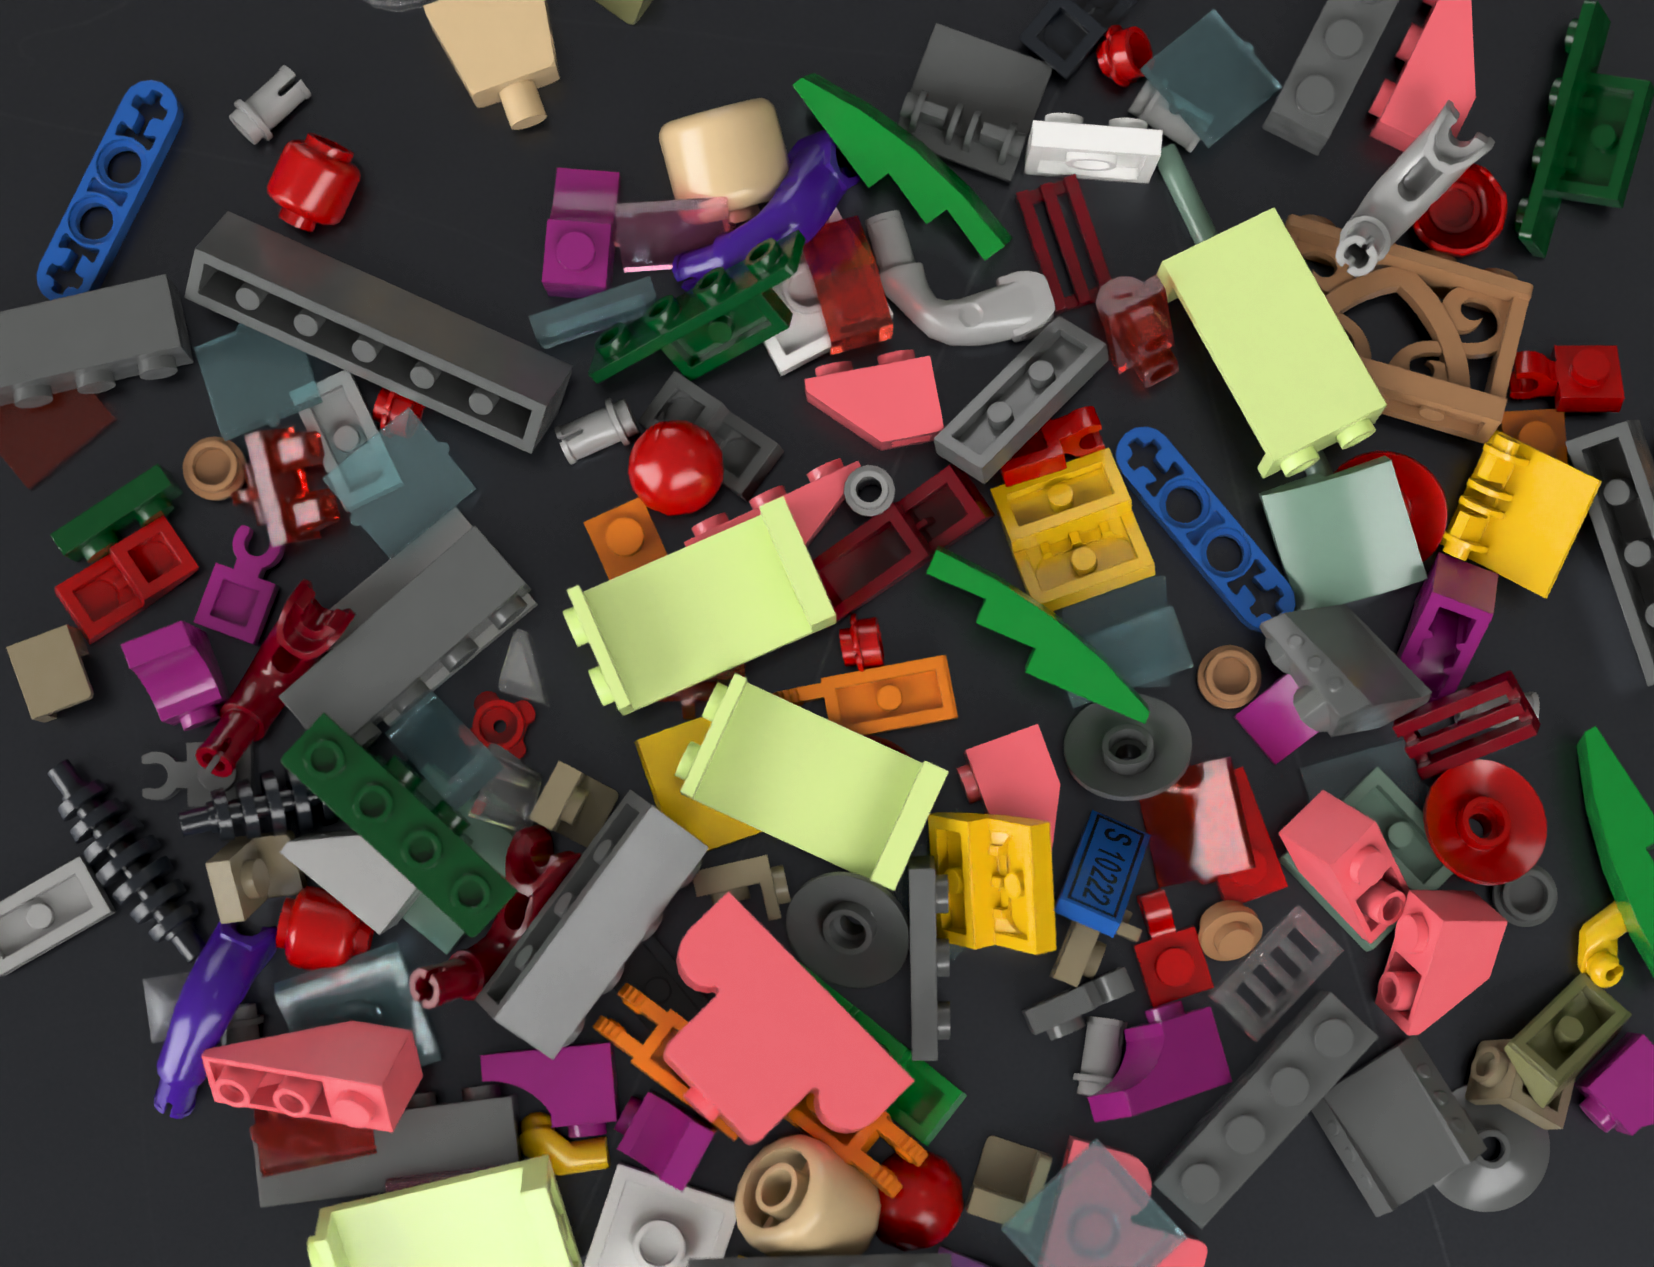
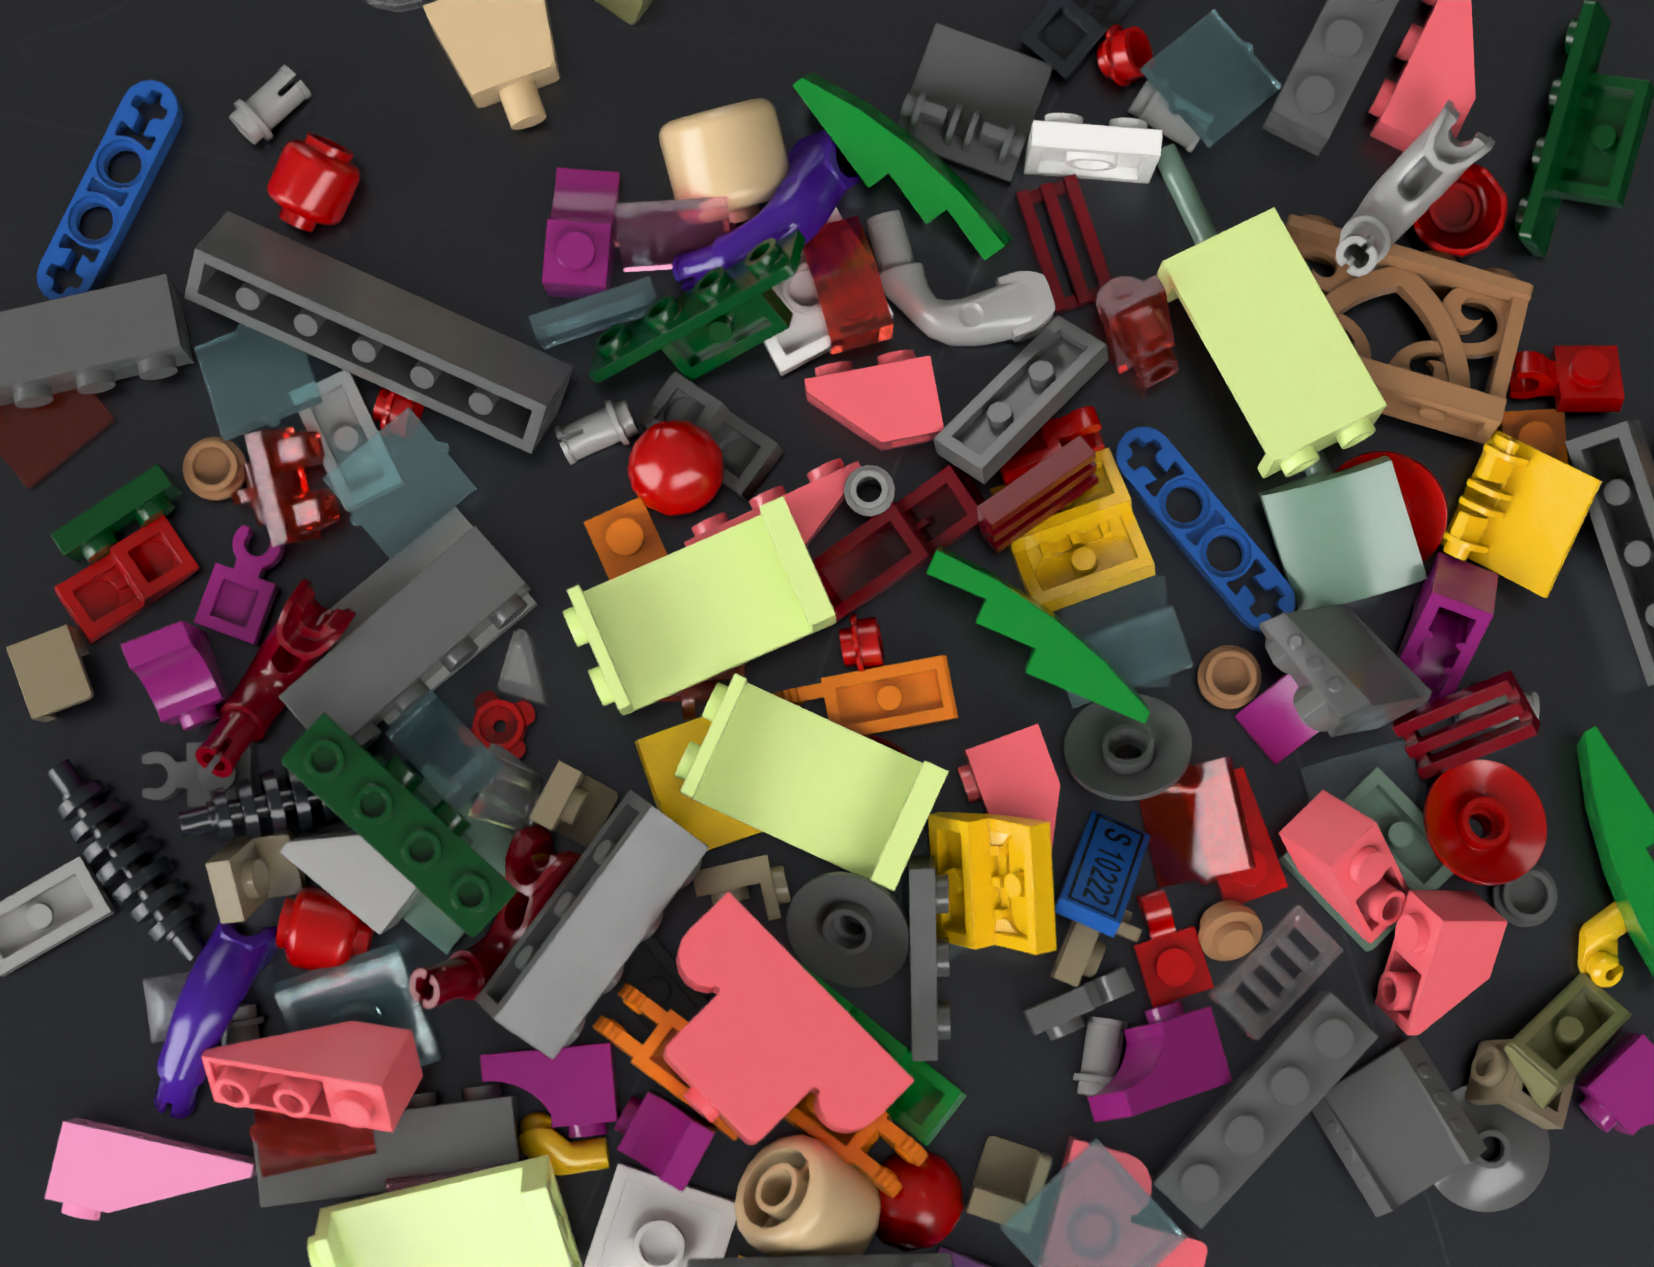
(120, 1168): none -> bright pink slope
(1037, 494): none -> dark red tile

